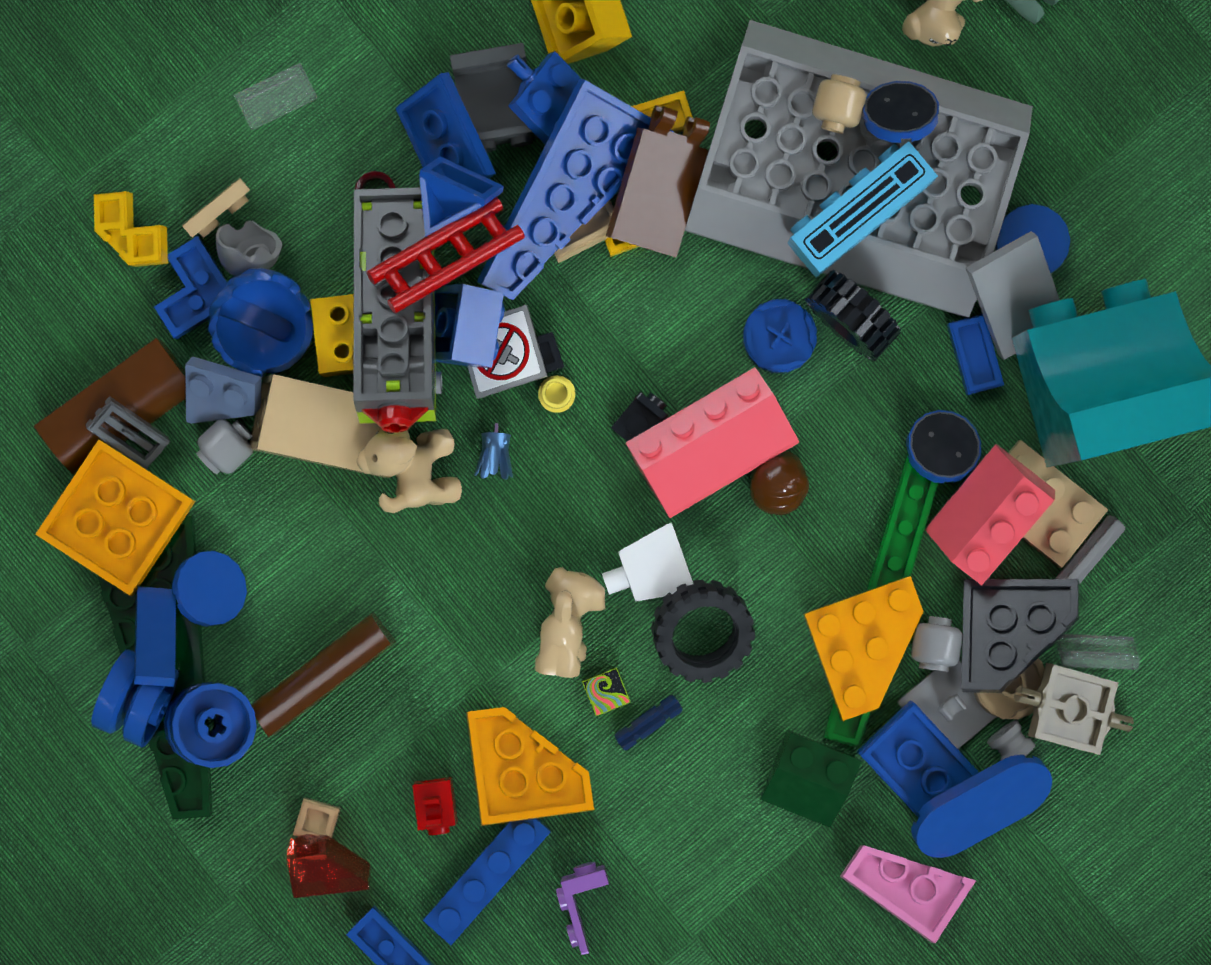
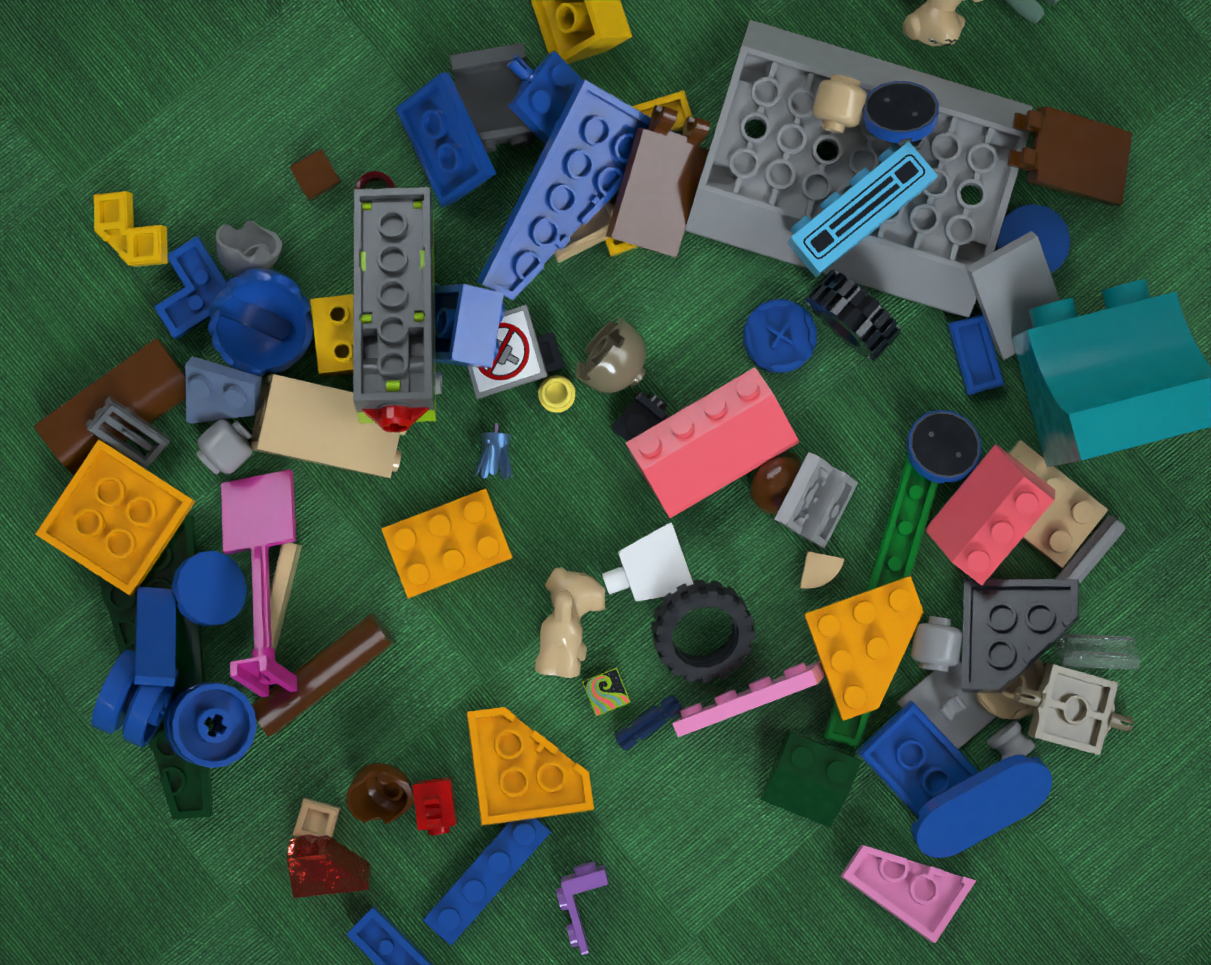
(205, 219): tan plate -> none
(254, 517): none -> dark pink piece
(275, 96): clear tile -> none
(282, 586): none -> tan tile
(315, 175): none -> reddish brown tile
(379, 793): none -> reddish brown hair
(412, 464): tan animal -> none
(441, 276): red bar -> none
(447, 543): none -> light orange plate
(452, 193): blue slope -> none
(614, 358): none -> dark tan cylinder
(760, 693): none -> bright pink wing
(816, 500): none -> light grey slope
(819, 569): none -> tan tile
(1073, 155): none -> reddish brown tile

